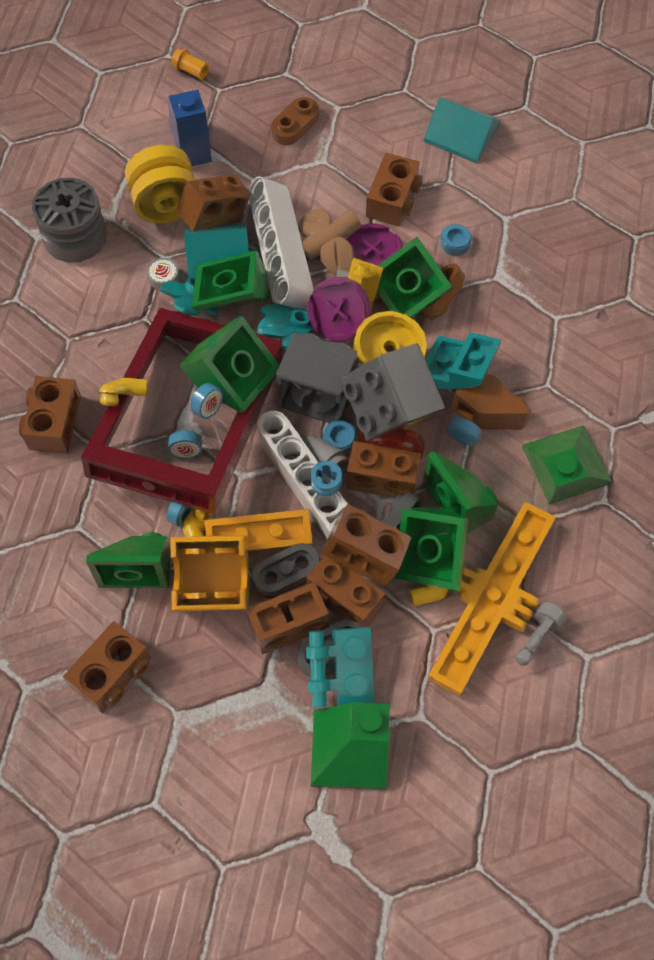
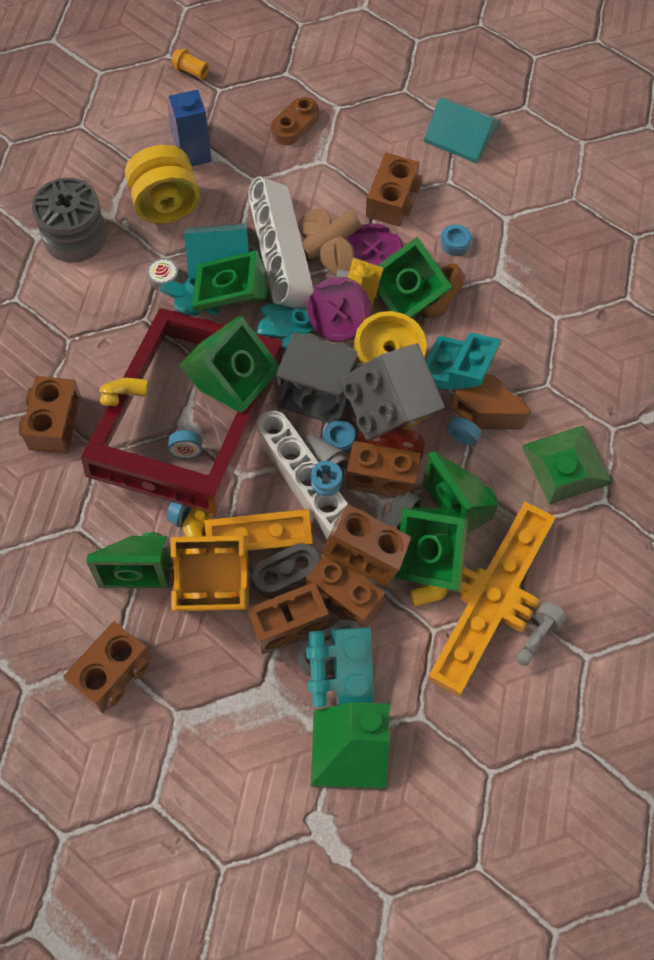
(206, 400): tile -> none
(213, 202): dark orange brick -> none

